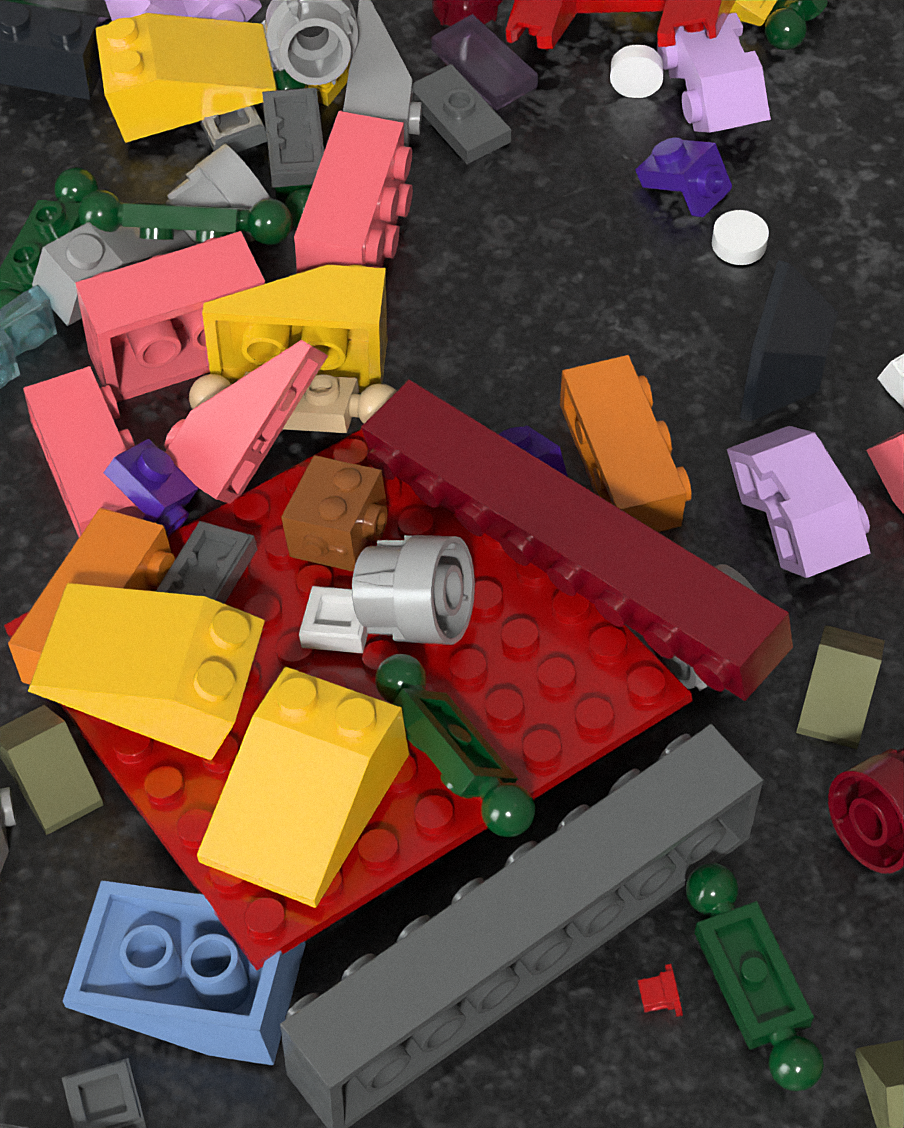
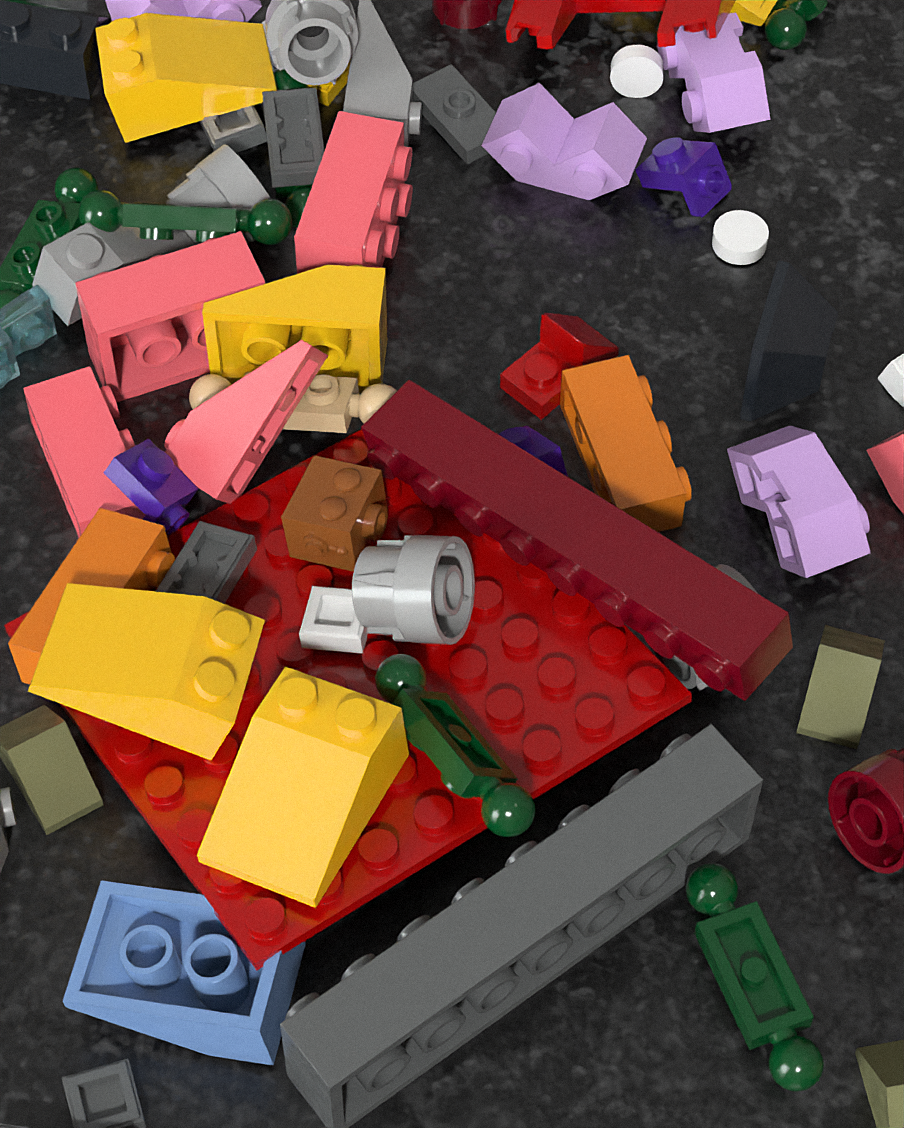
(485, 62): clear purple tile -> none
(563, 154): none -> lavender brick
(563, 345): none -> red slope
(661, 992): red piece -> none

